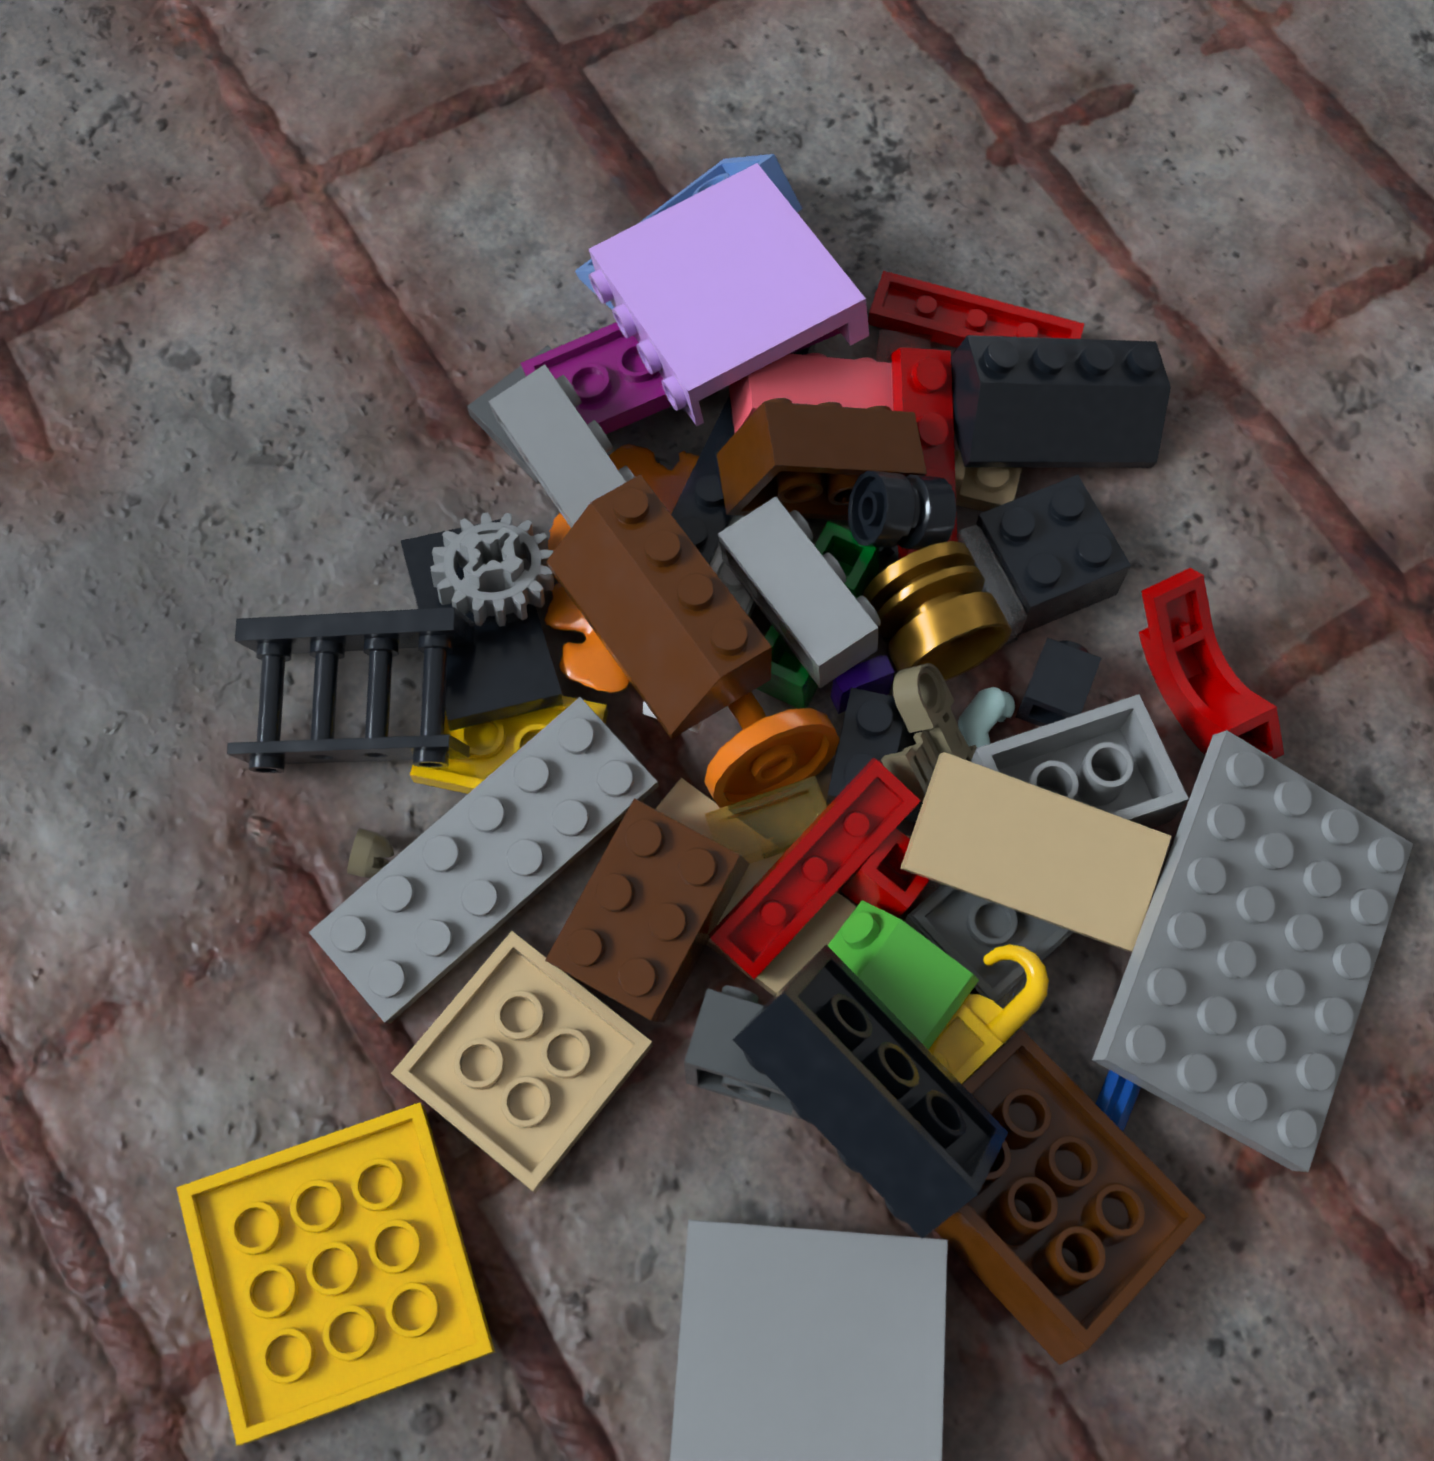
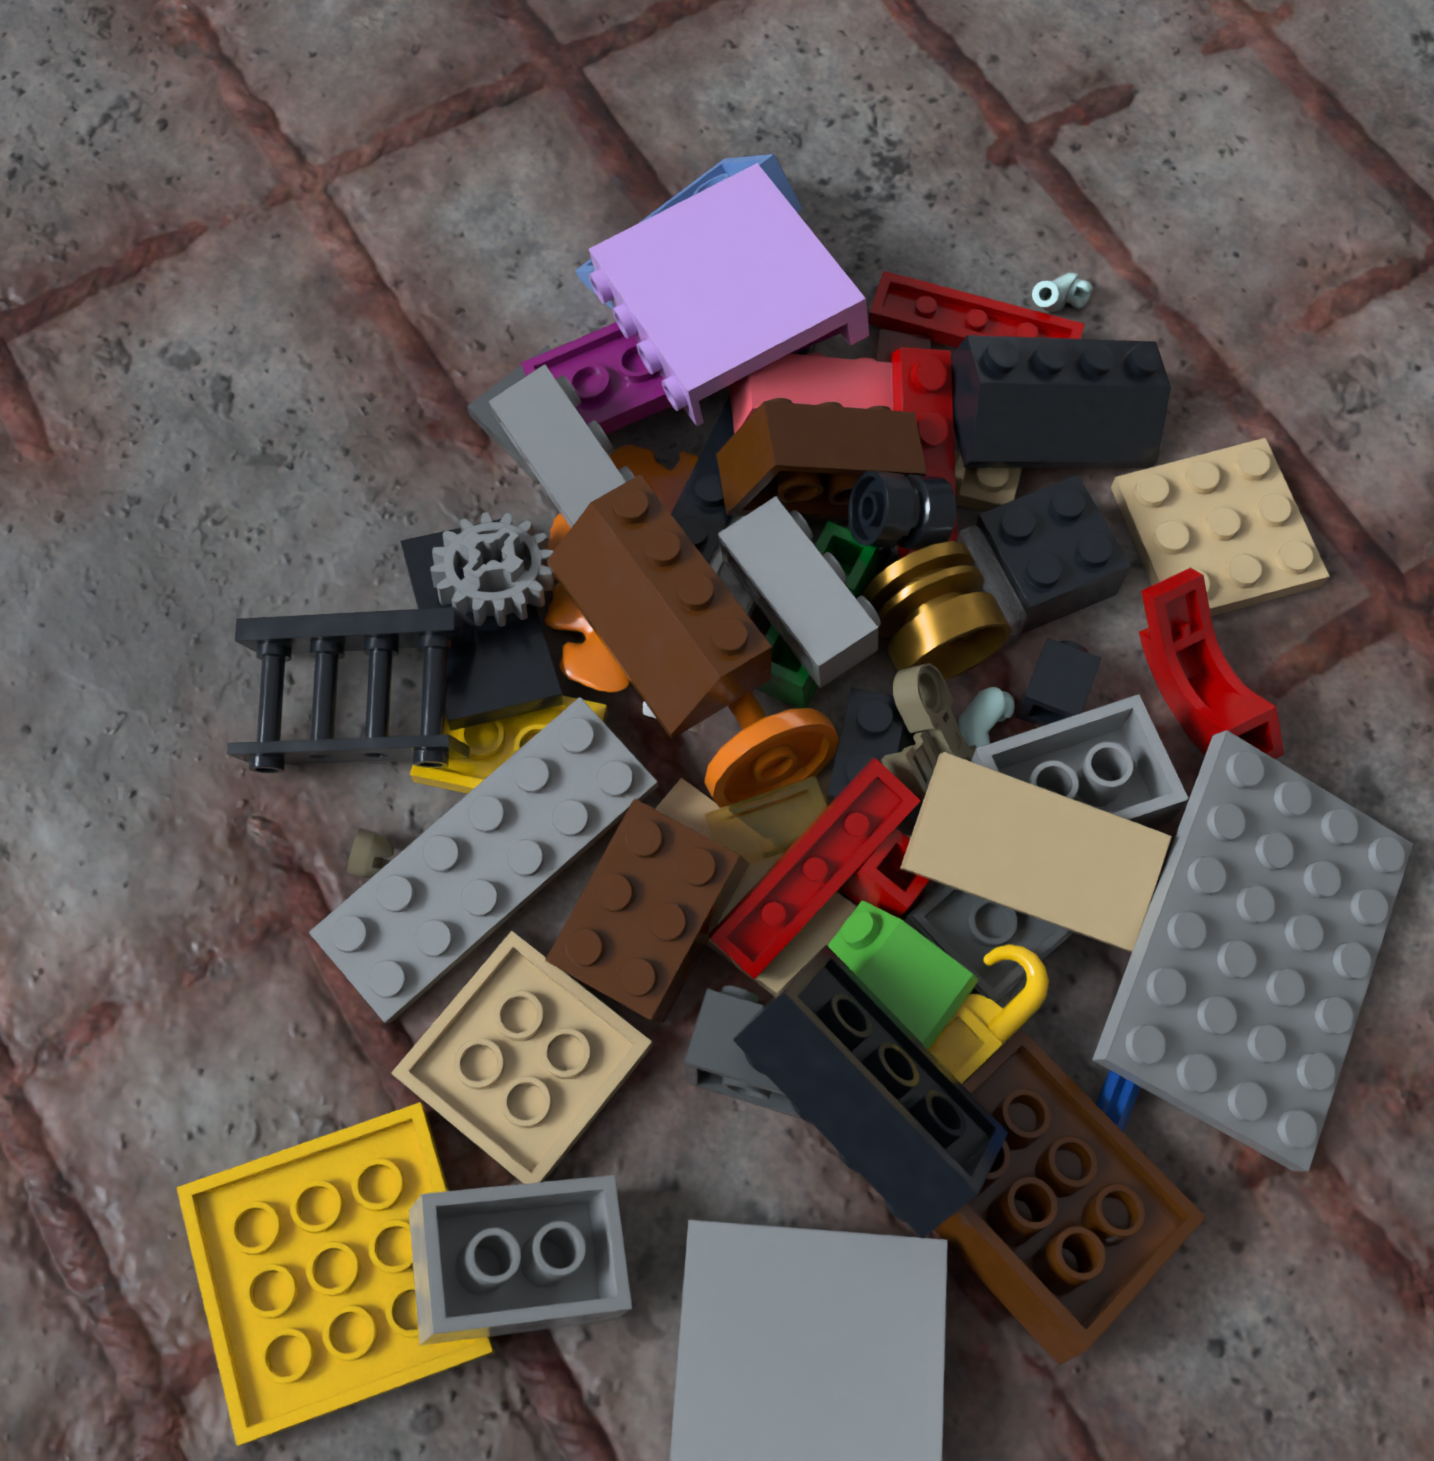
(518, 1258): none -> light grey brick
(872, 675): dark purple tile -> none
(1066, 289): none -> light aqua arm
(1226, 520): none -> tan plate

